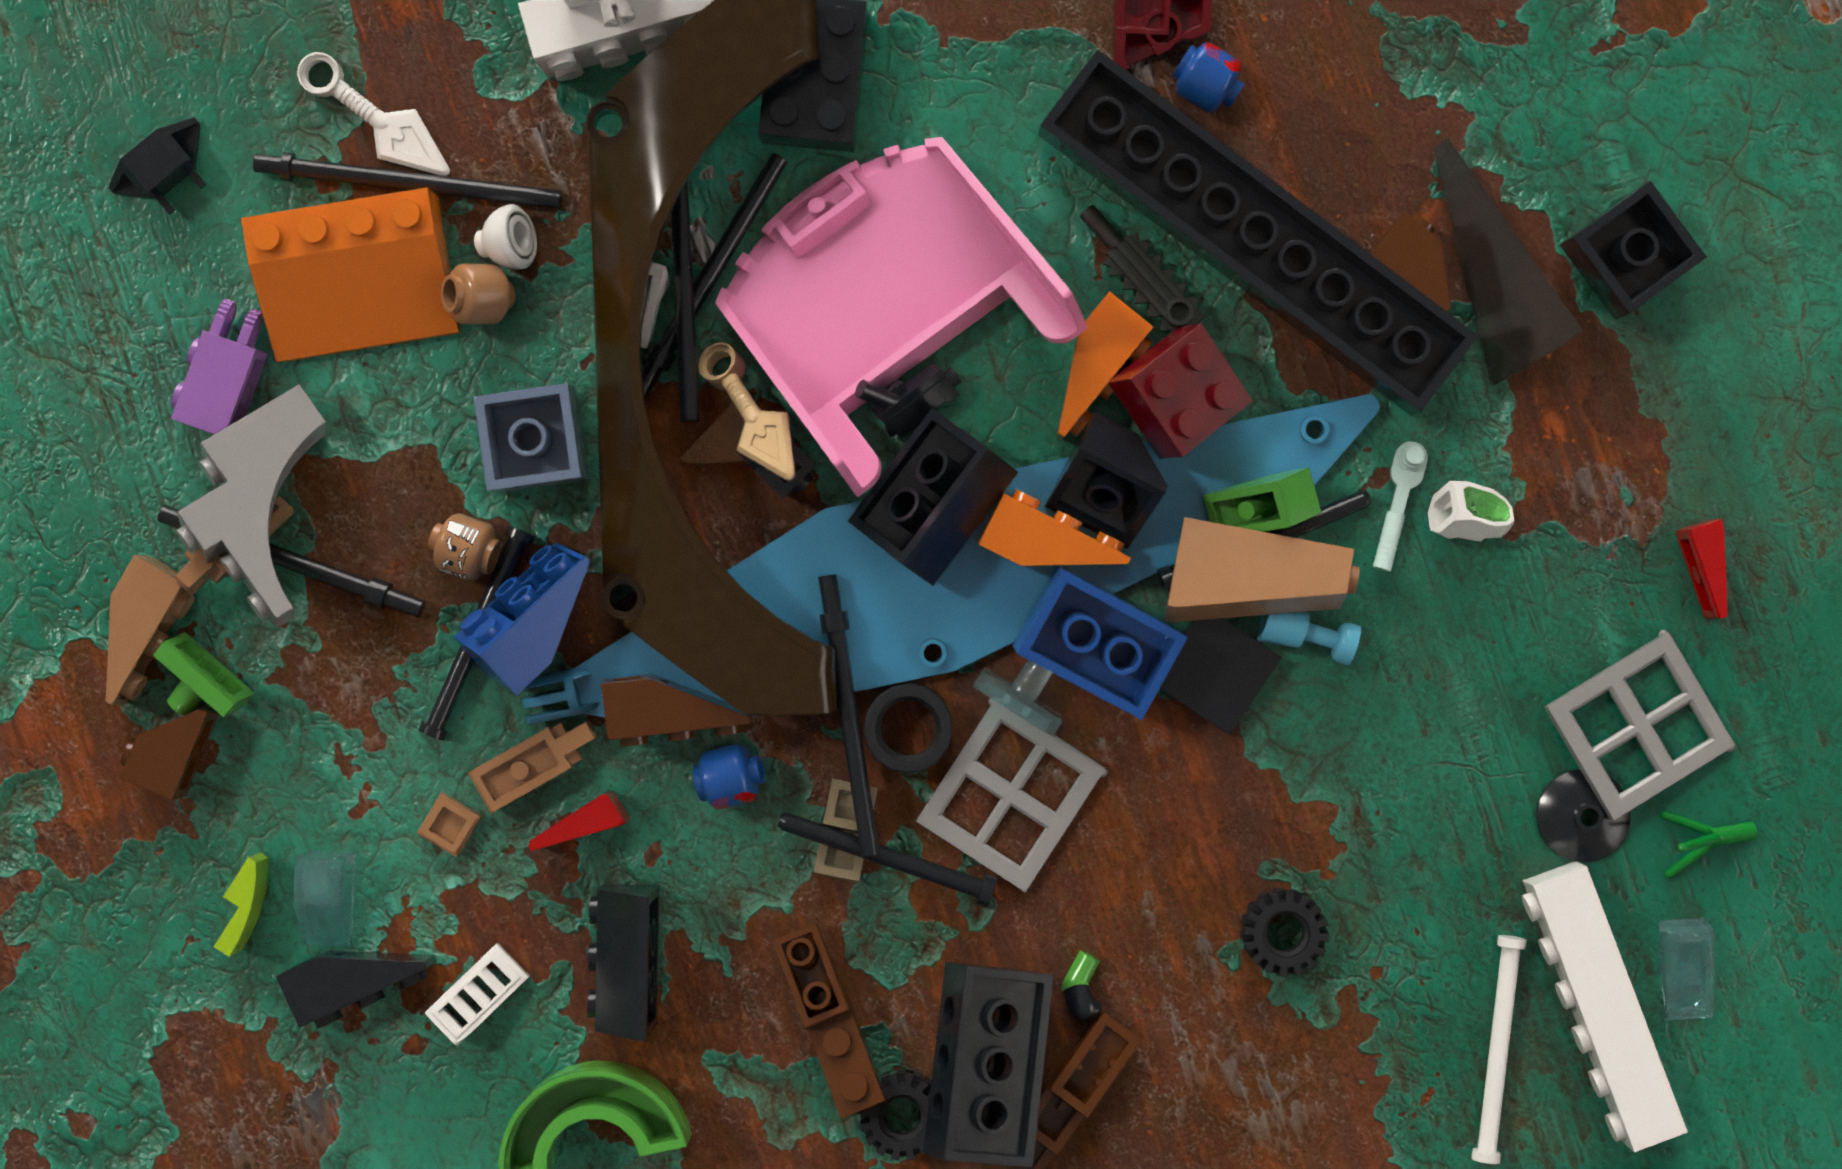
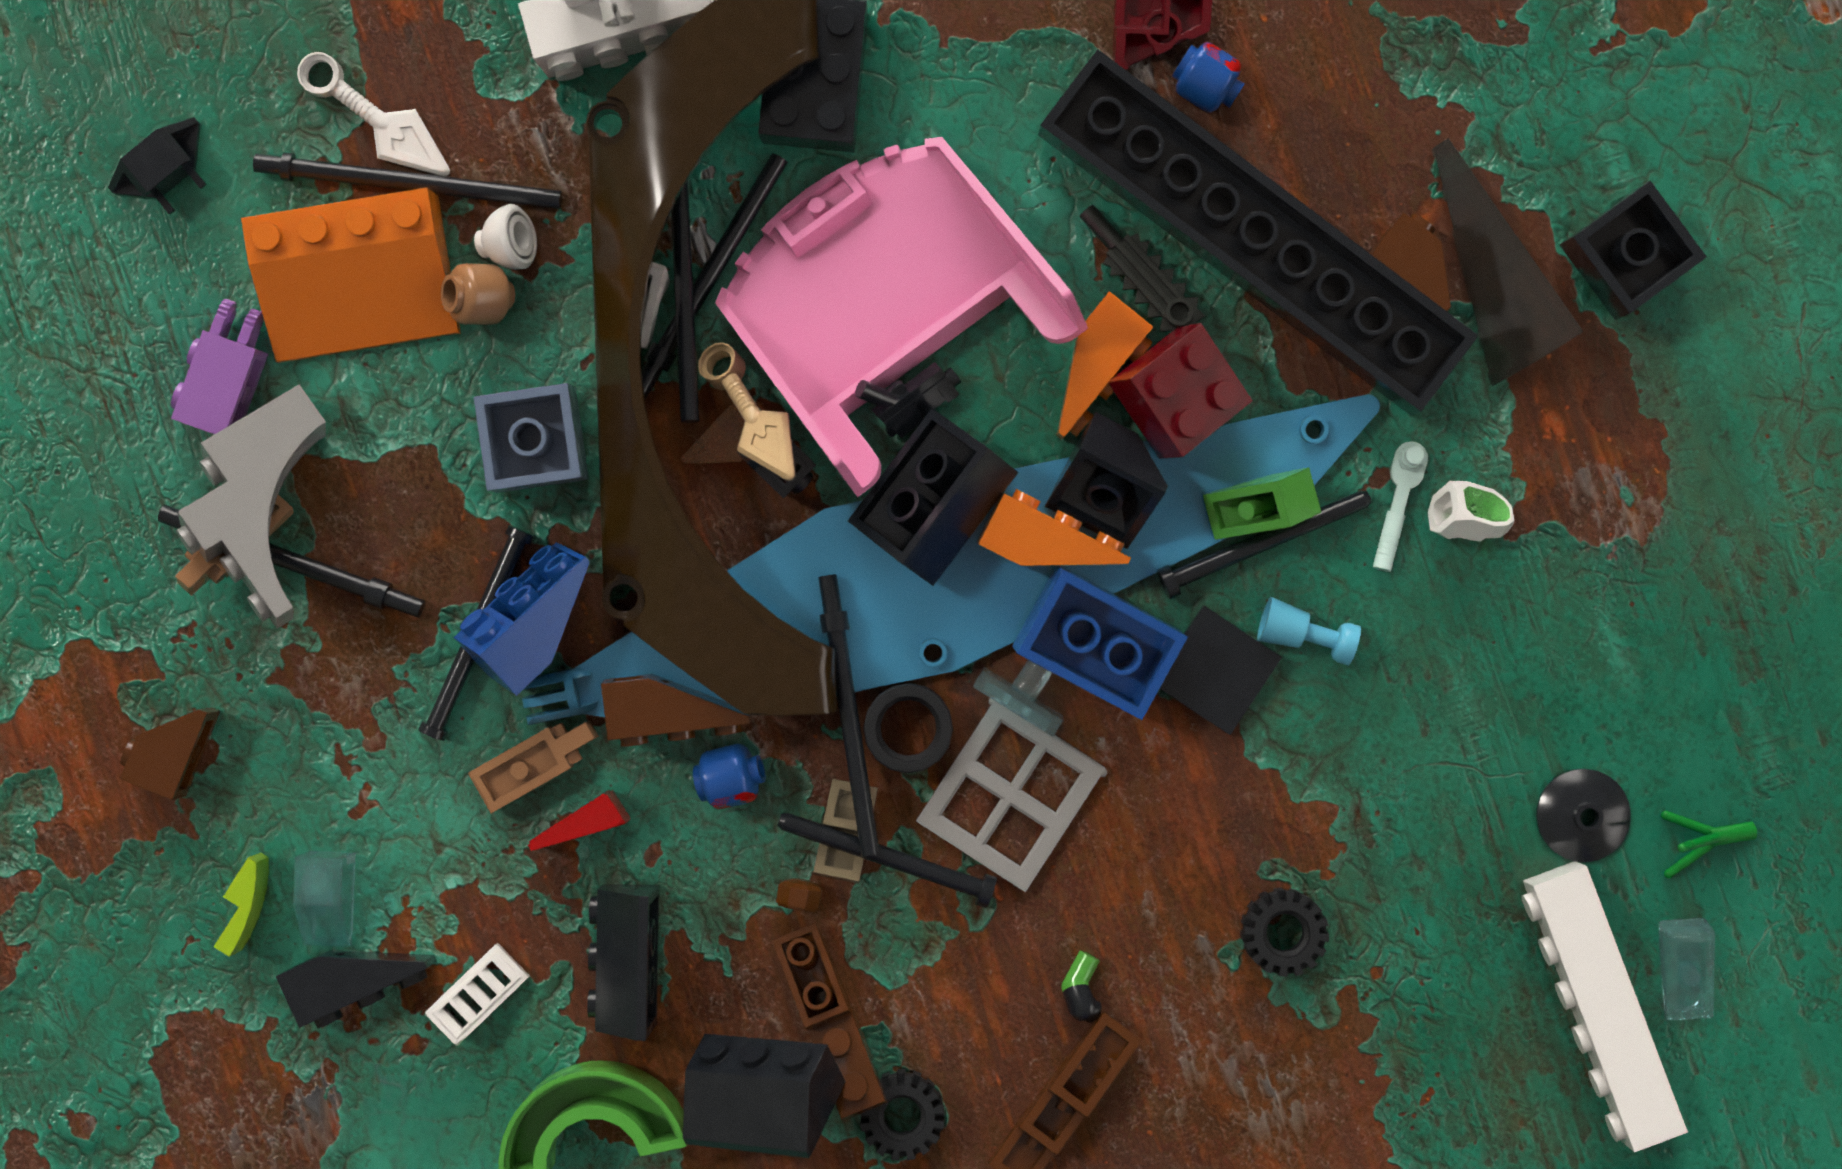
(140, 618): medium nougat slope -> none
(200, 678): bright green tile -> none
(449, 824): medium nougat tile -> none
(465, 547): medium nougat head -> none
(759, 1094): none -> black slope
(799, 894): none -> reddish brown tile
(1014, 1078): black brick -> none
(1254, 573): medium nougat slope -> none
(1498, 1049): white bar -> none
(1639, 726): light grey window -> none
(1706, 562): red slope -> none

